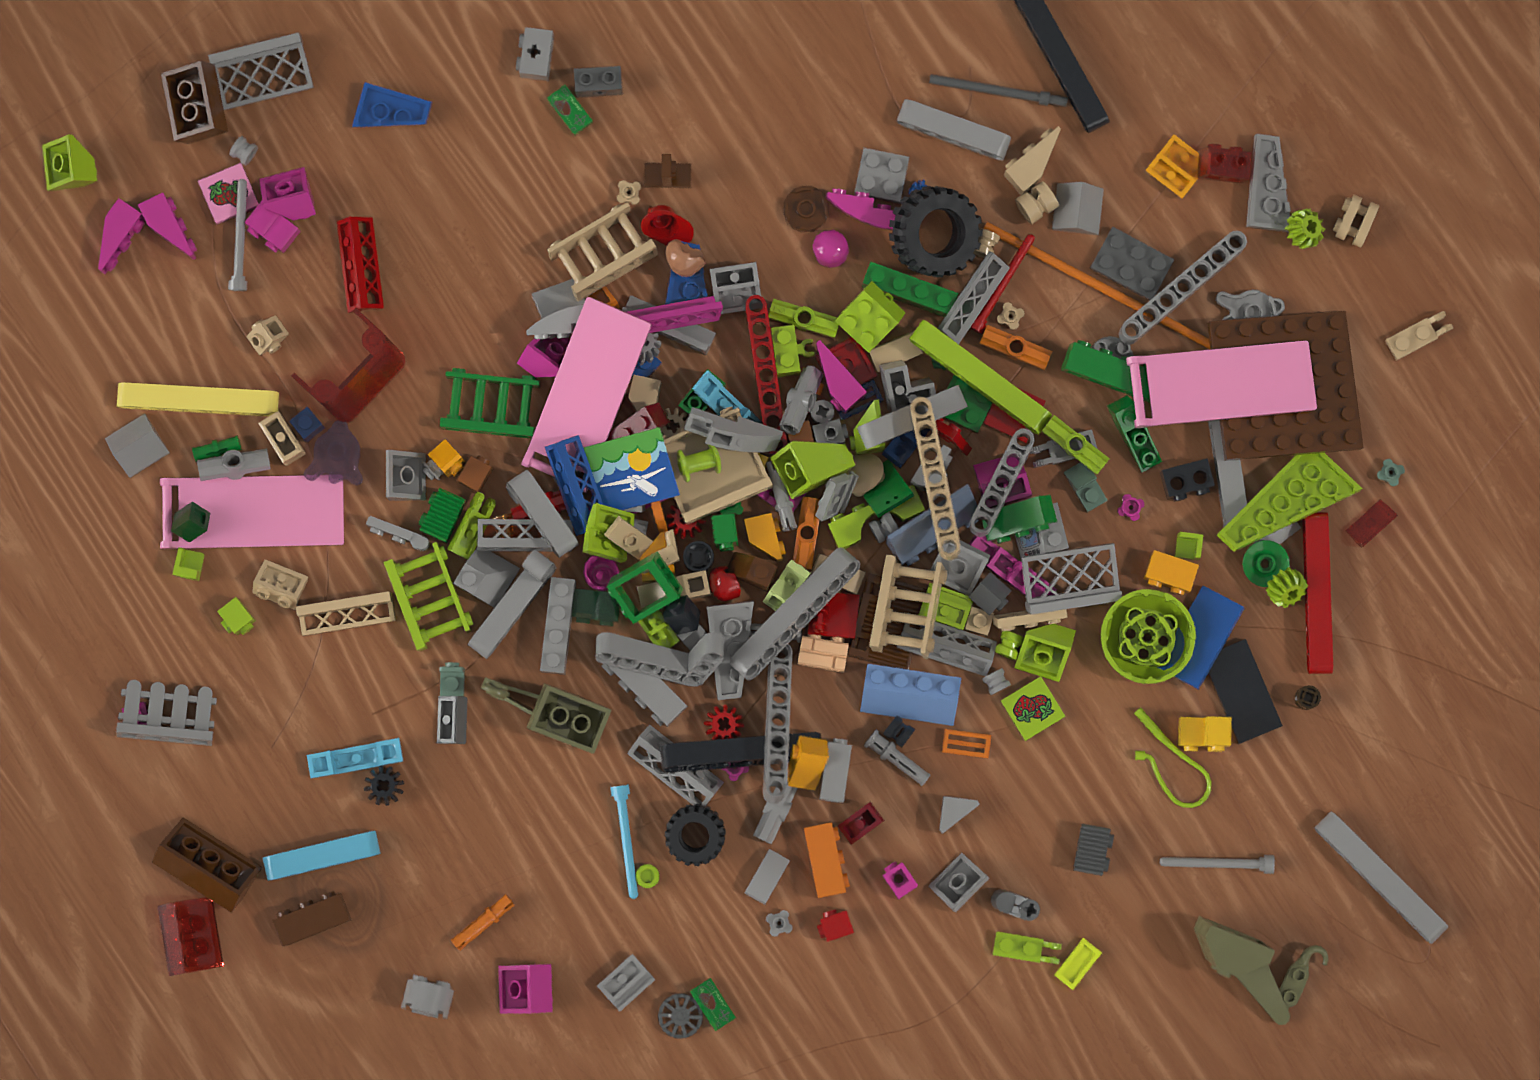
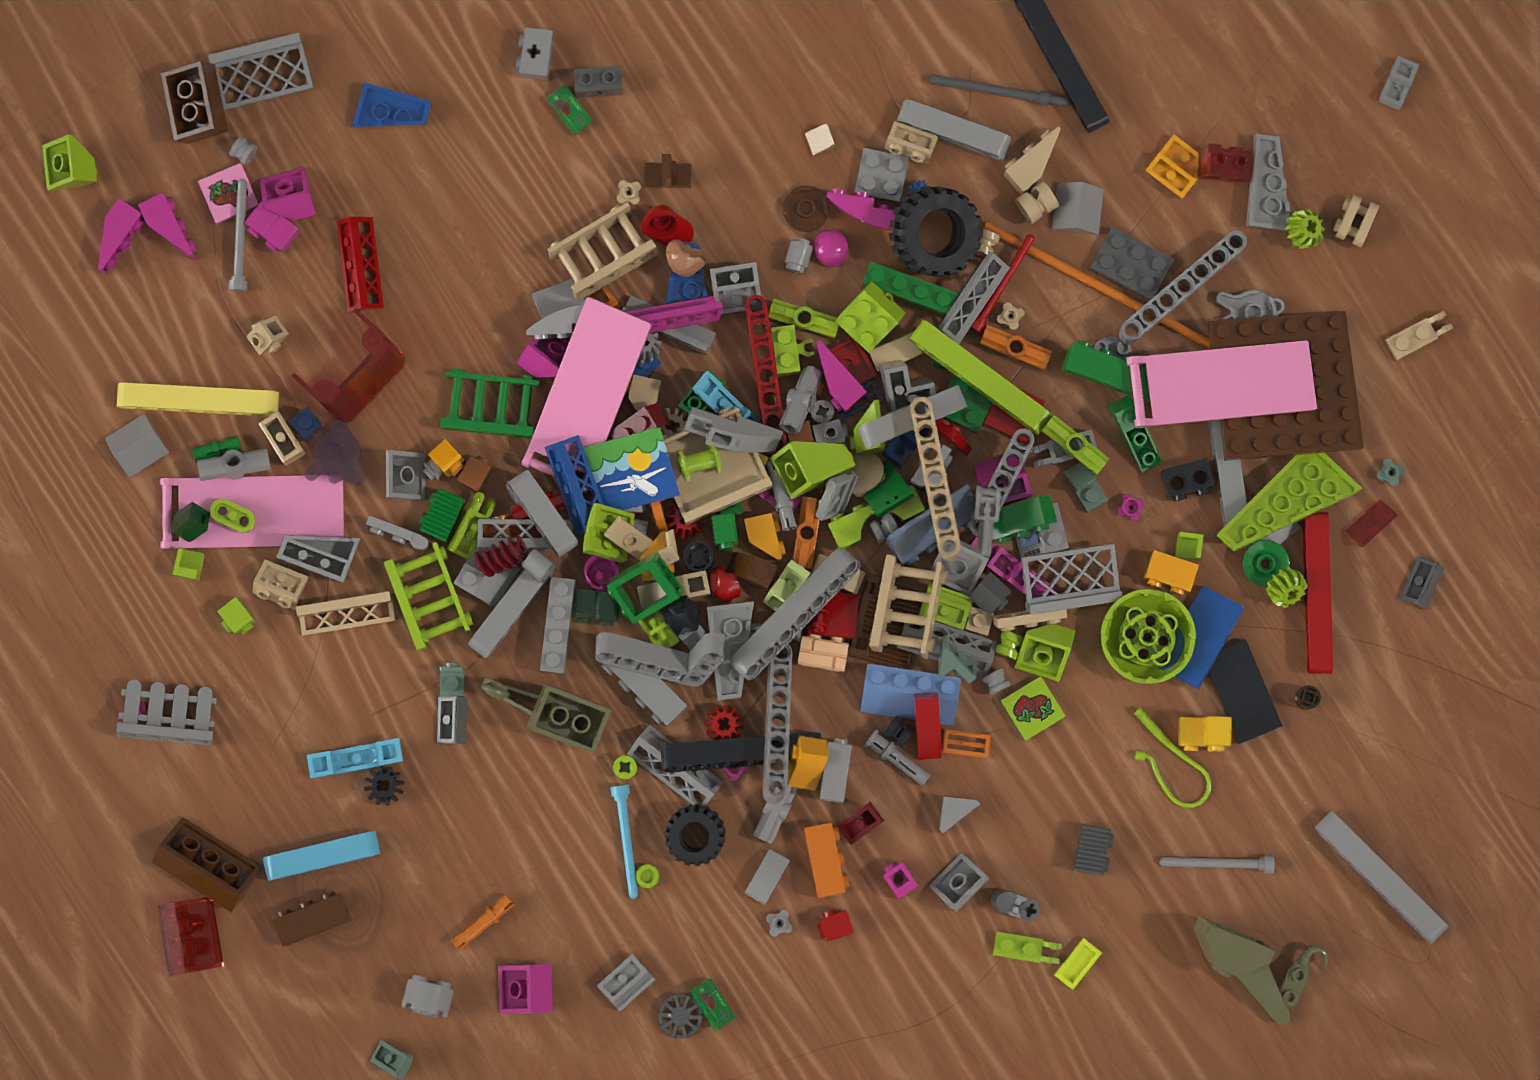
(233, 515): none -> lime plate
(320, 554): none -> light grey wedge
(392, 1059): none -> sand green slope
(502, 558): none -> dark red piece
(624, 770): none -> lime wheel
(798, 255): none -> light grey brick
(820, 139): none -> tan slope
(911, 142): none -> tan bracket
(928, 725): none -> red slope
(954, 659): none -> sand green slope
(986, 512): none -> light grey connector
(1398, 83): none -> light grey slope
(1422, 583): none -> dark grey slope

